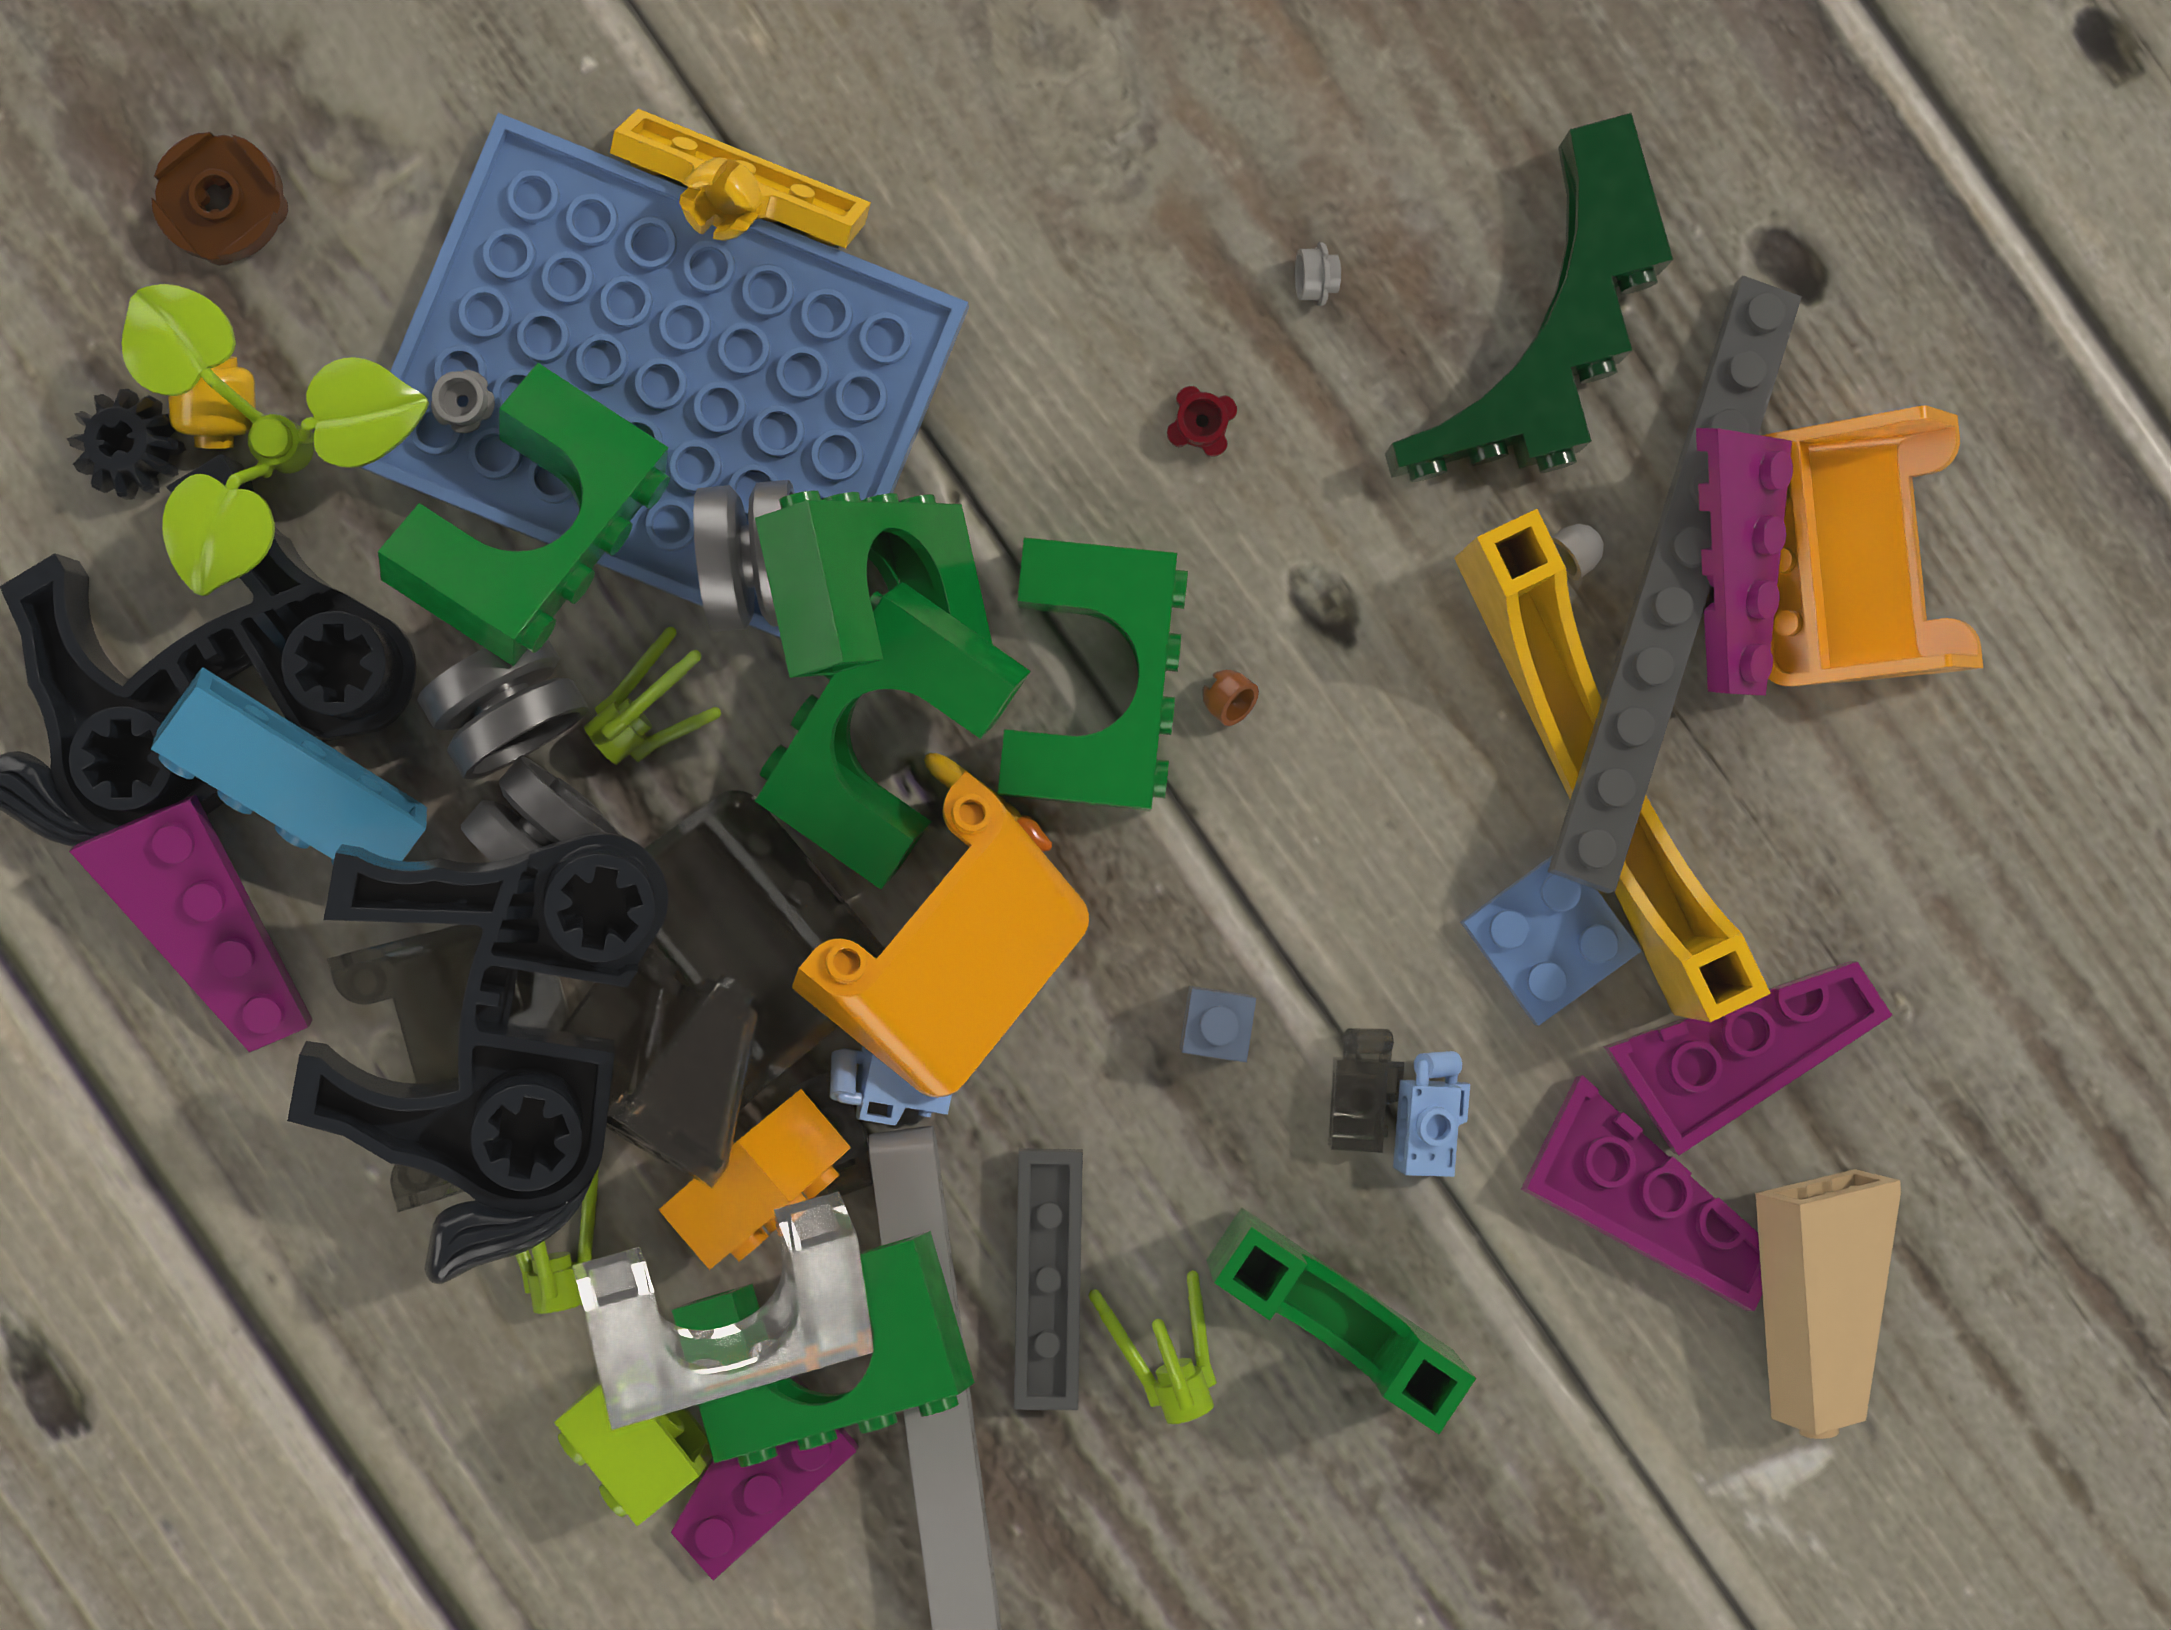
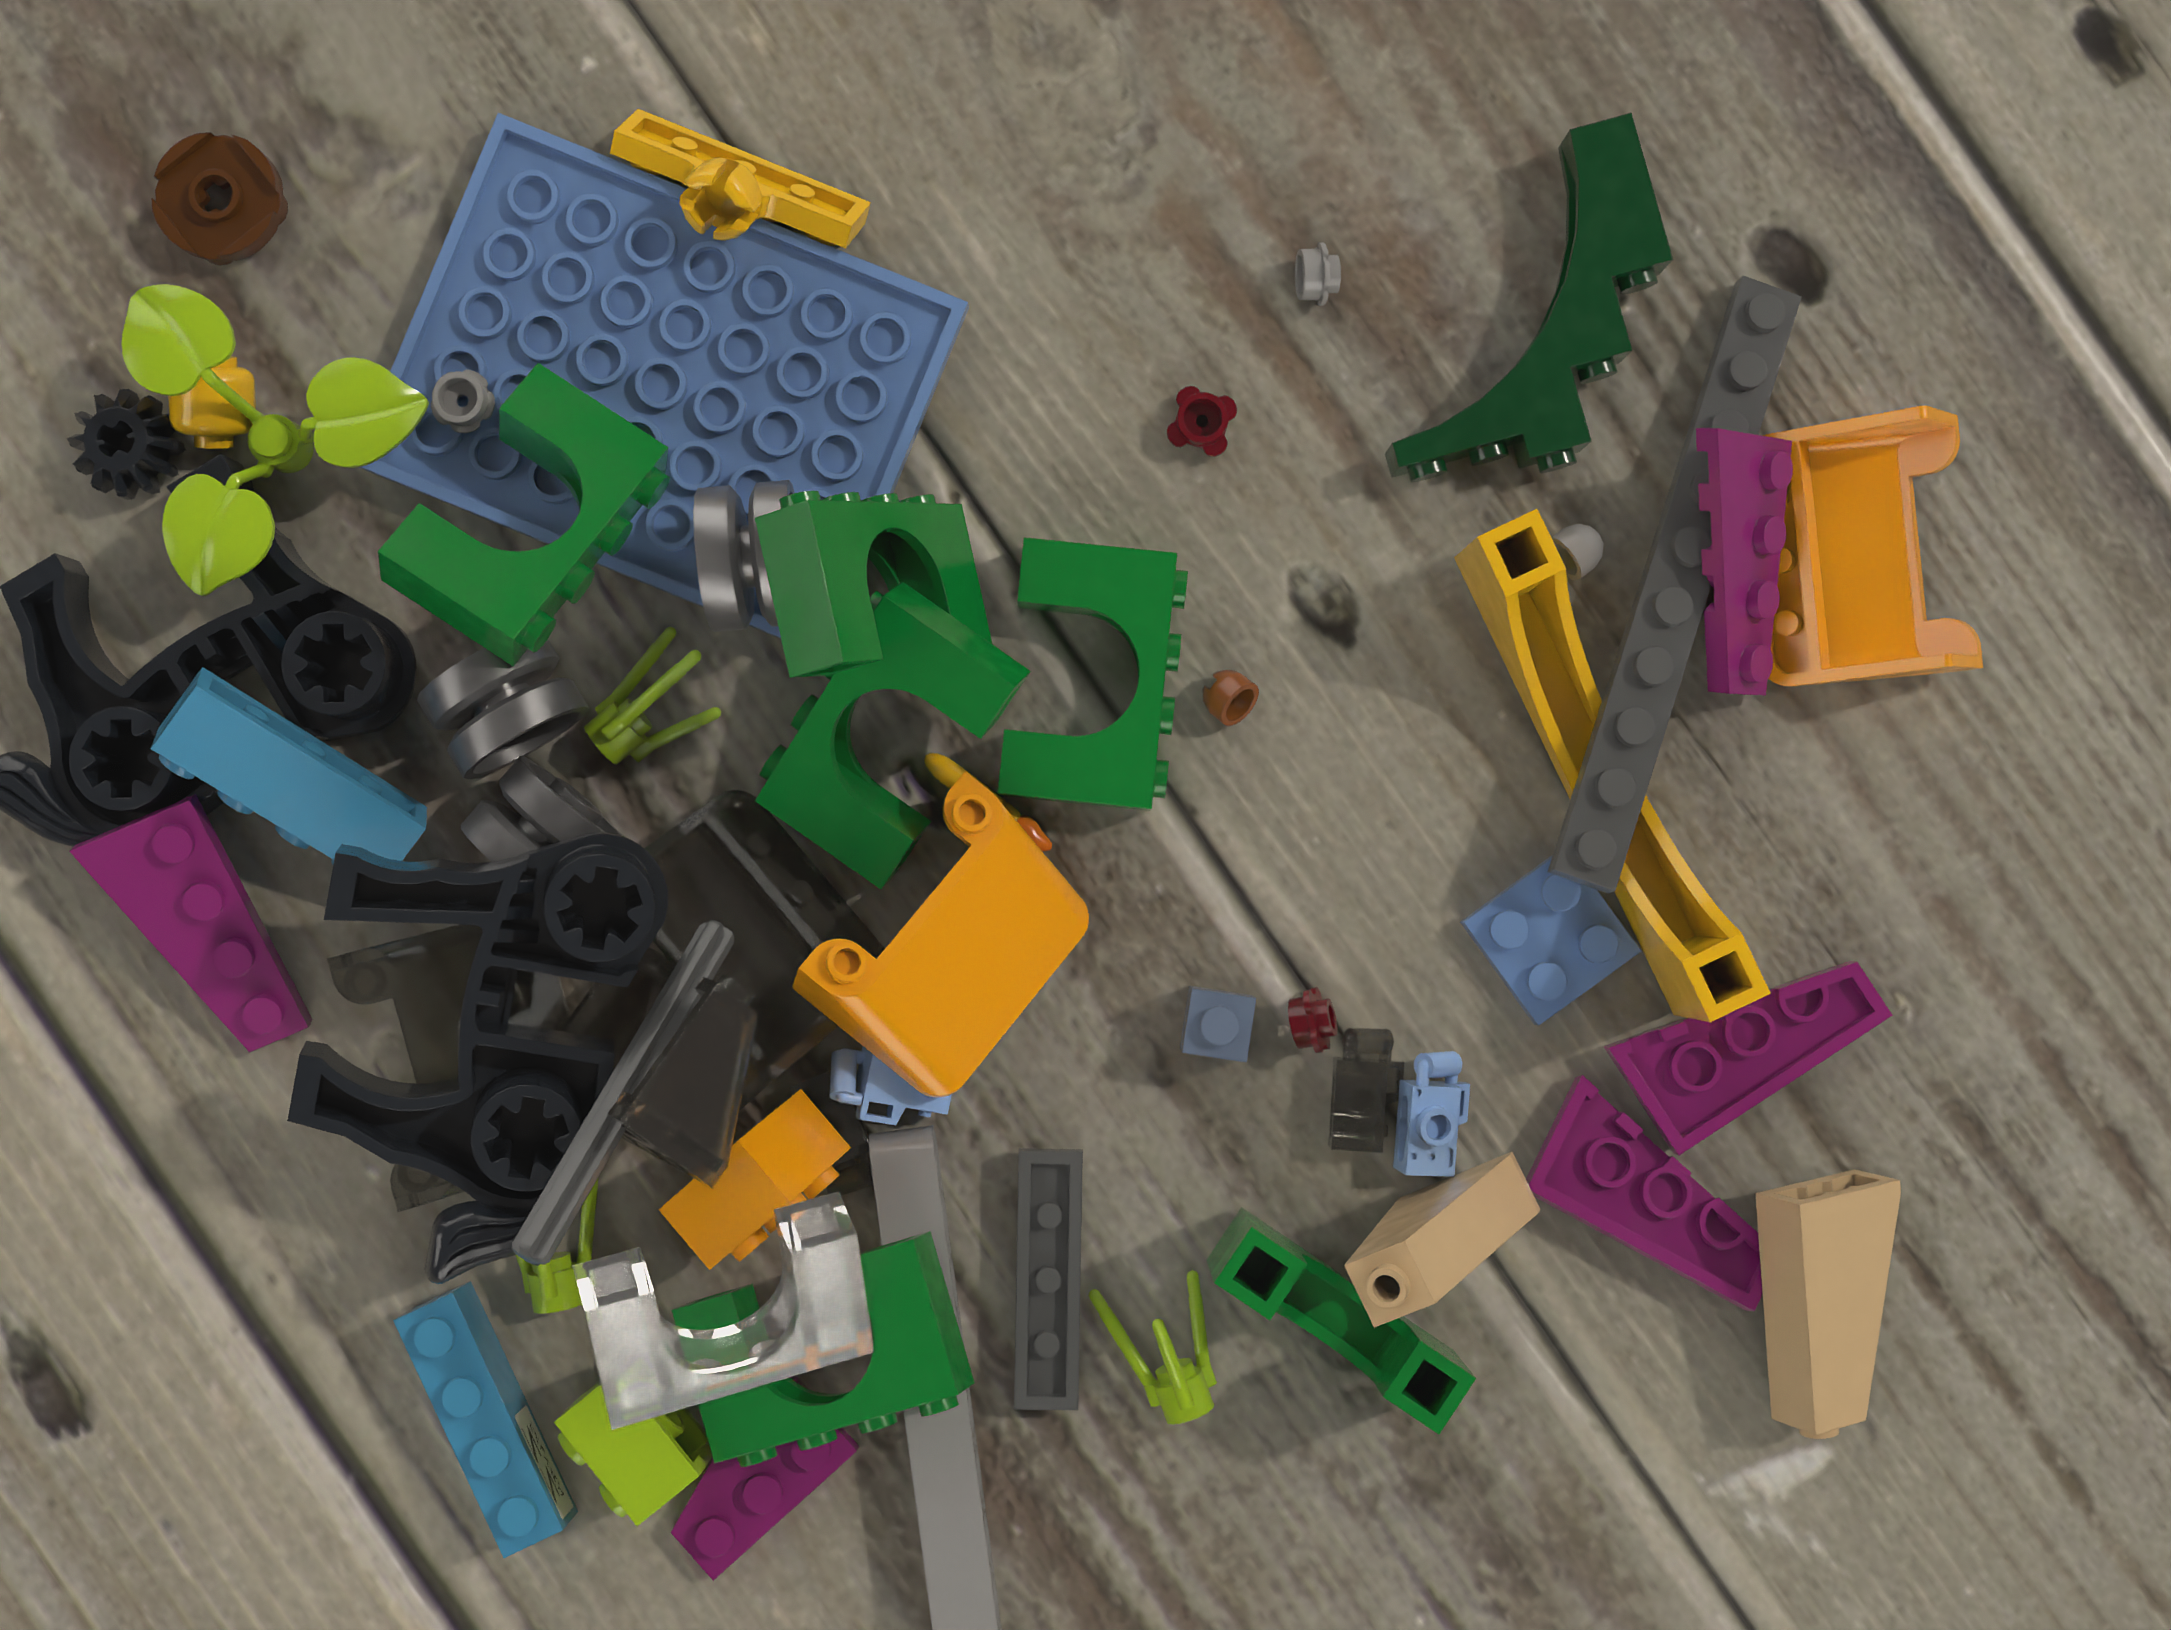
(487, 1419): none -> dark azure brick
(601, 1132): none -> dark grey axle
(1312, 1020): none -> dark red plate
(1439, 1237): none -> tan slope

